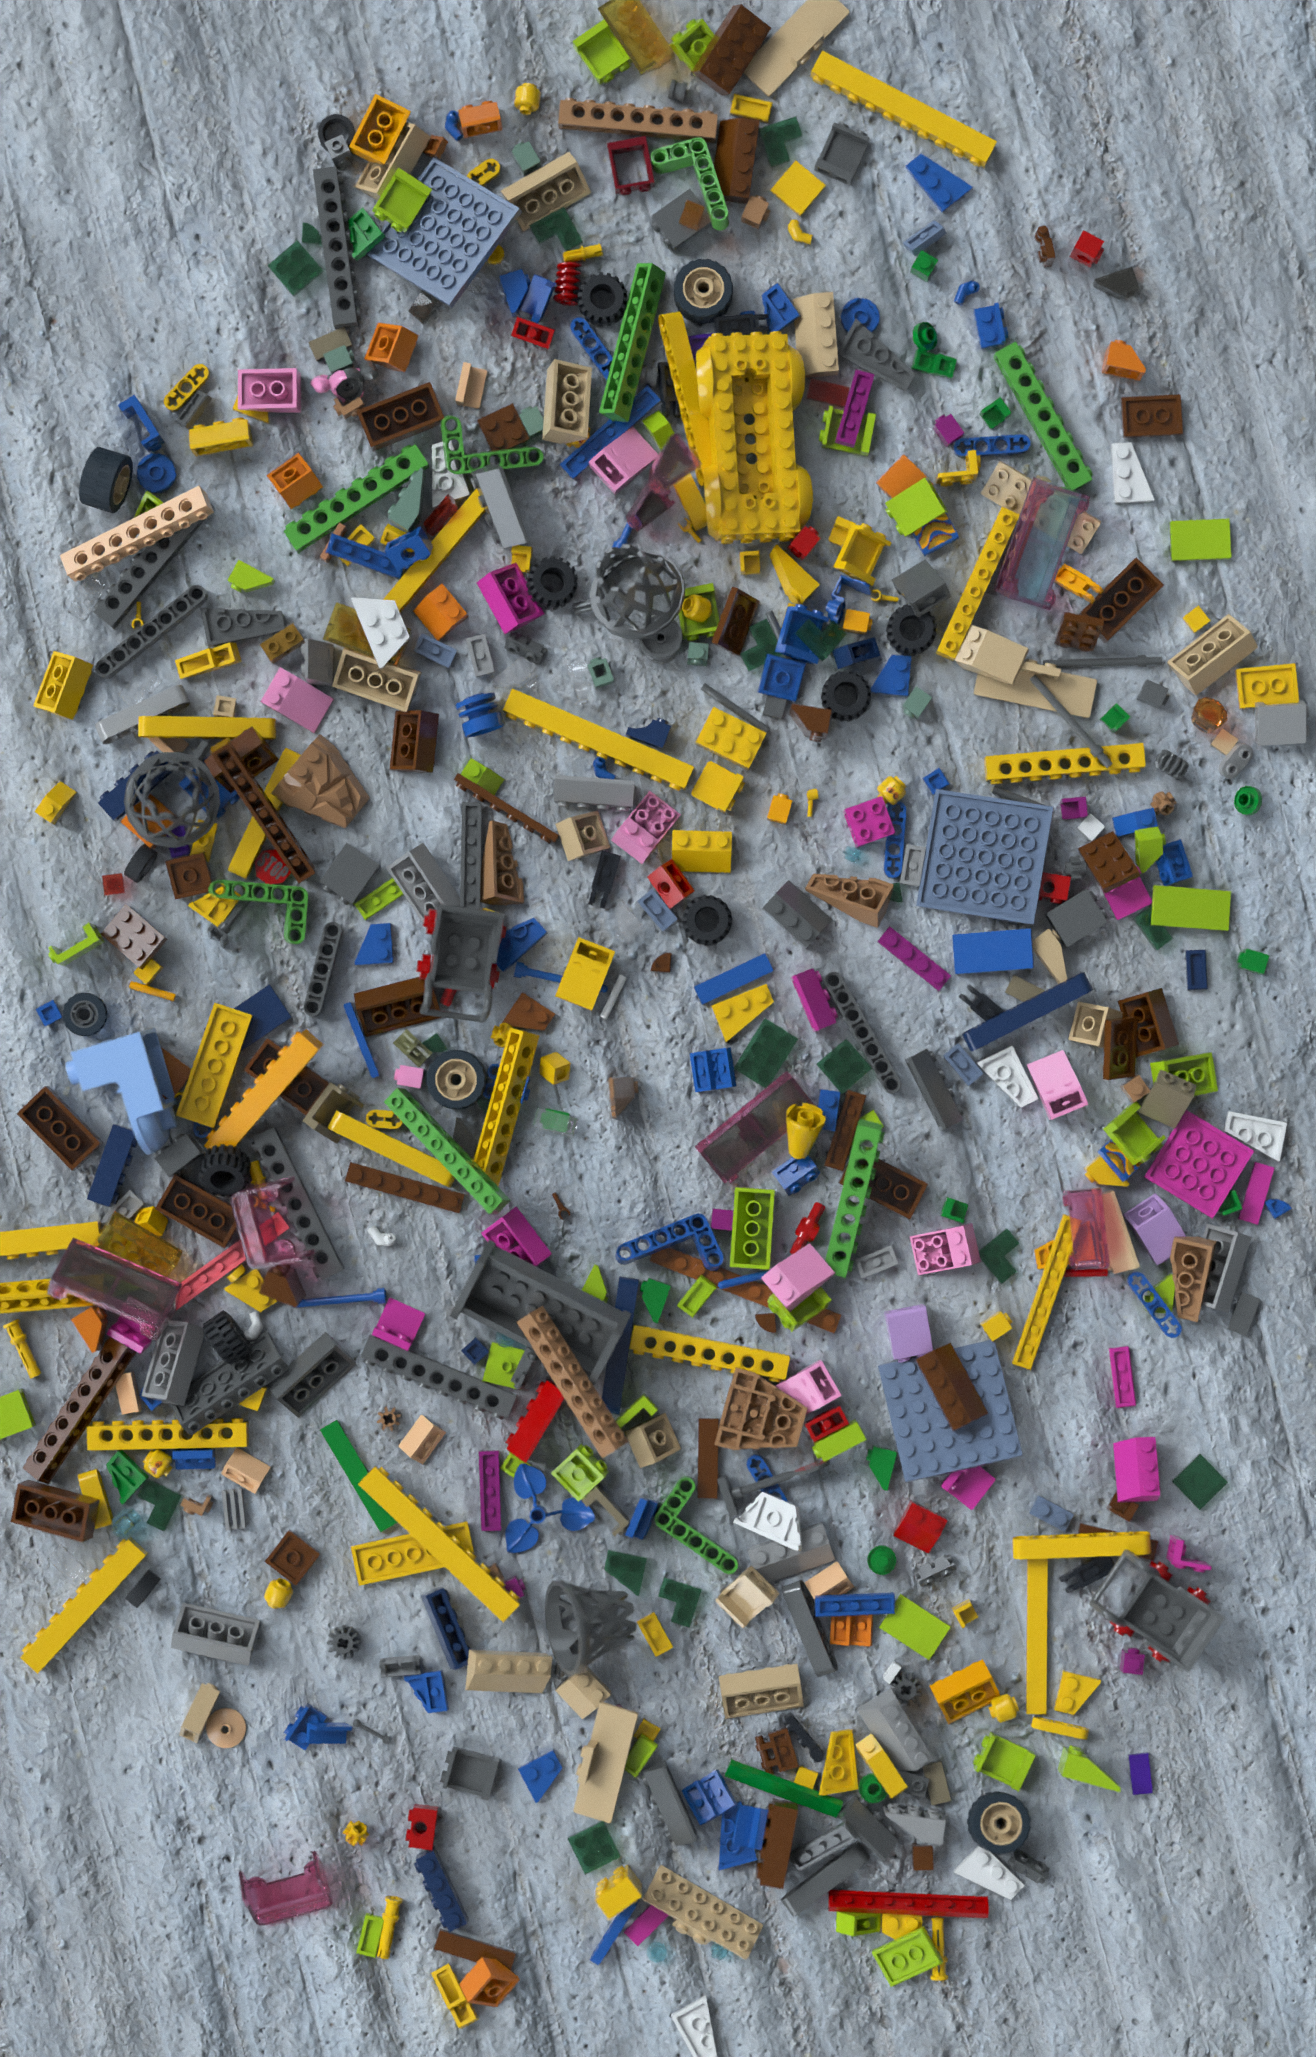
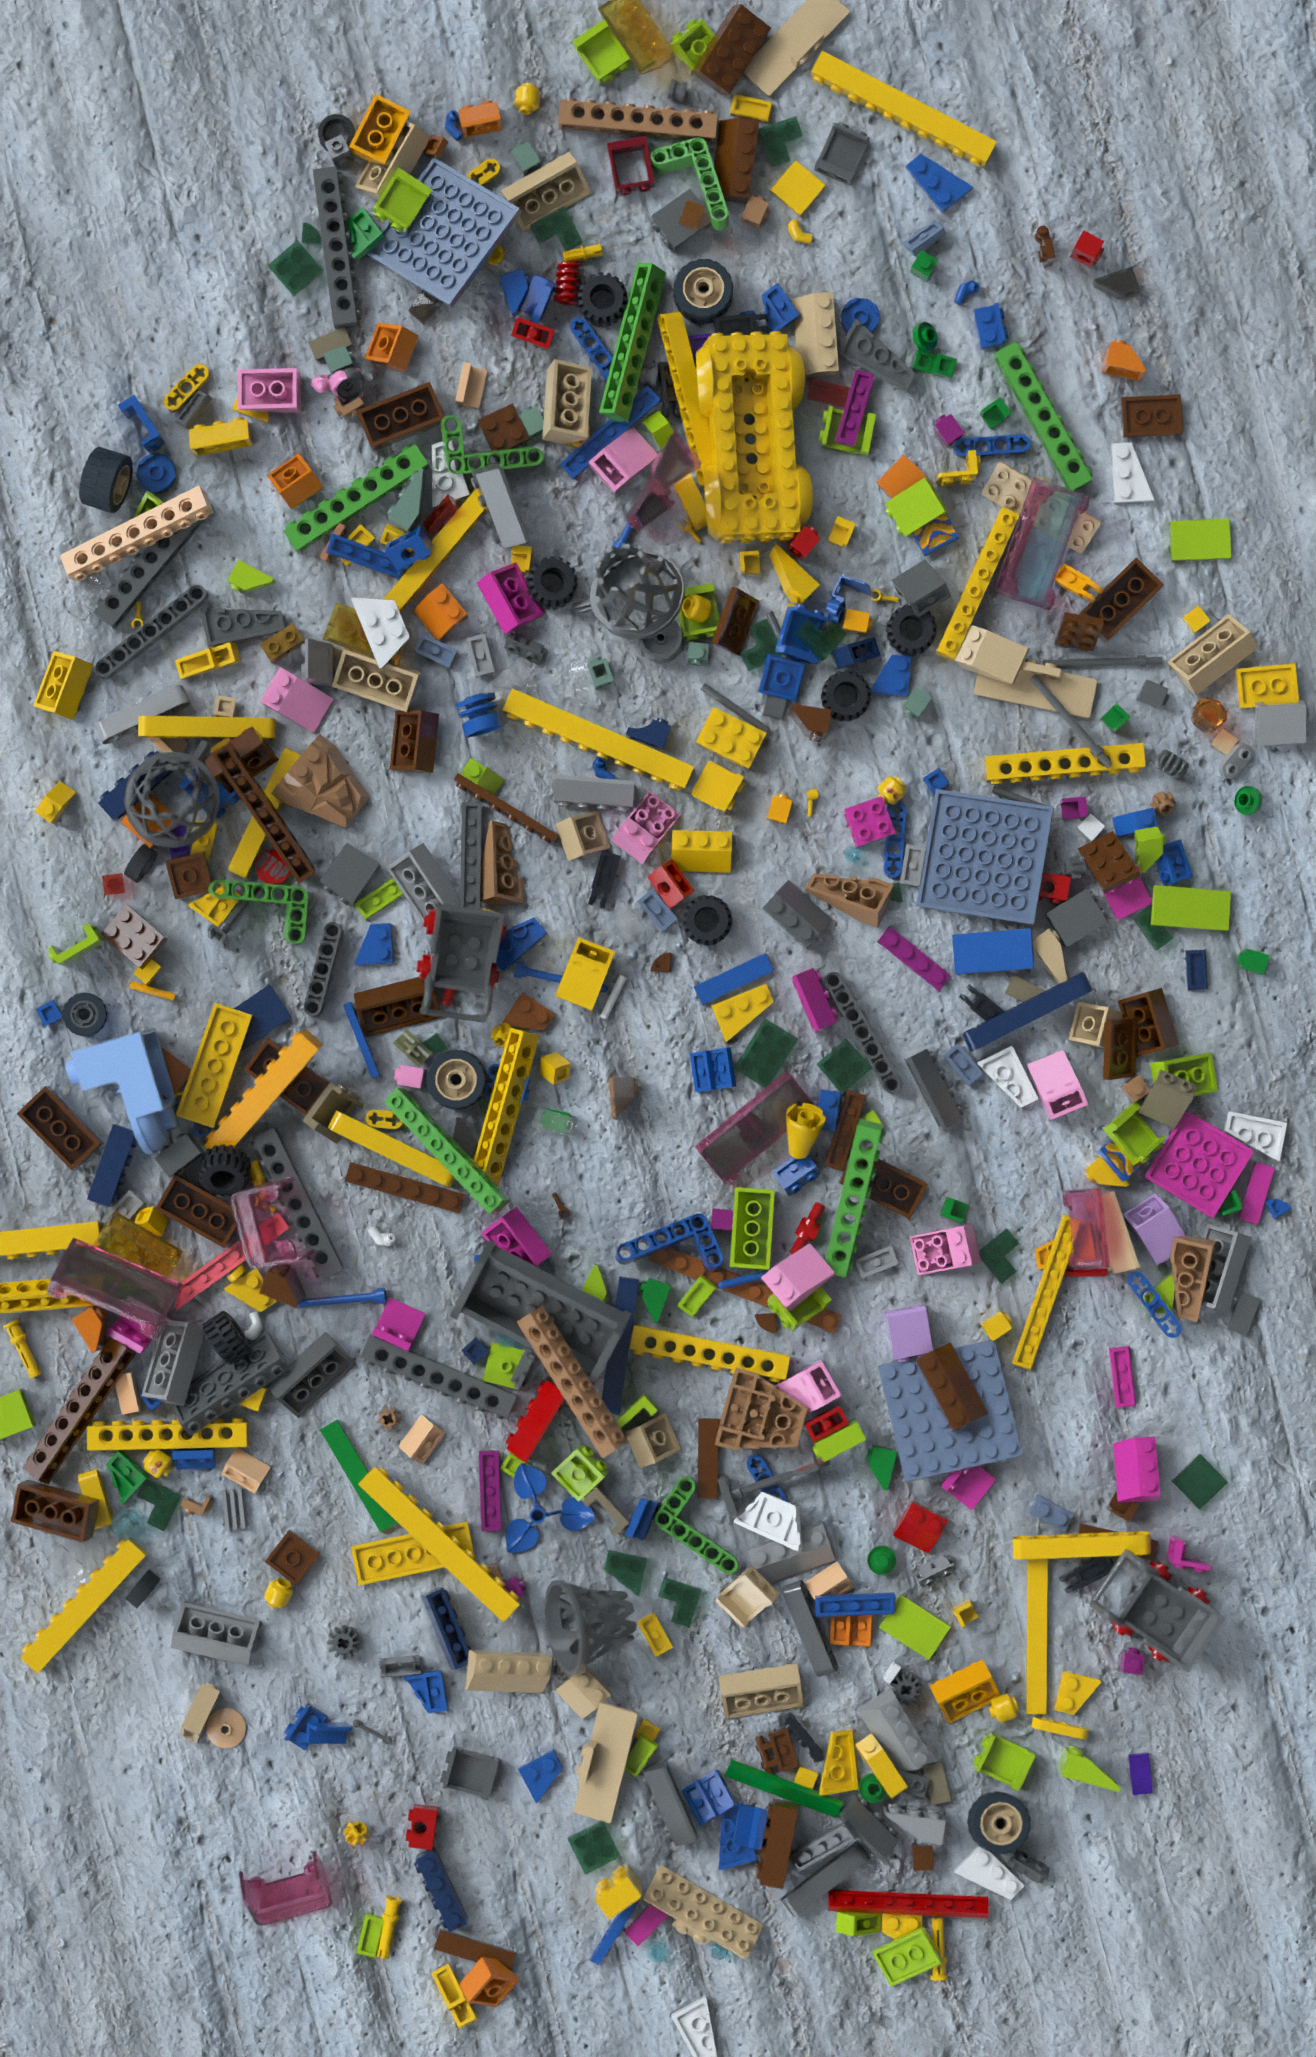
(861, 553): yellow panel -> none

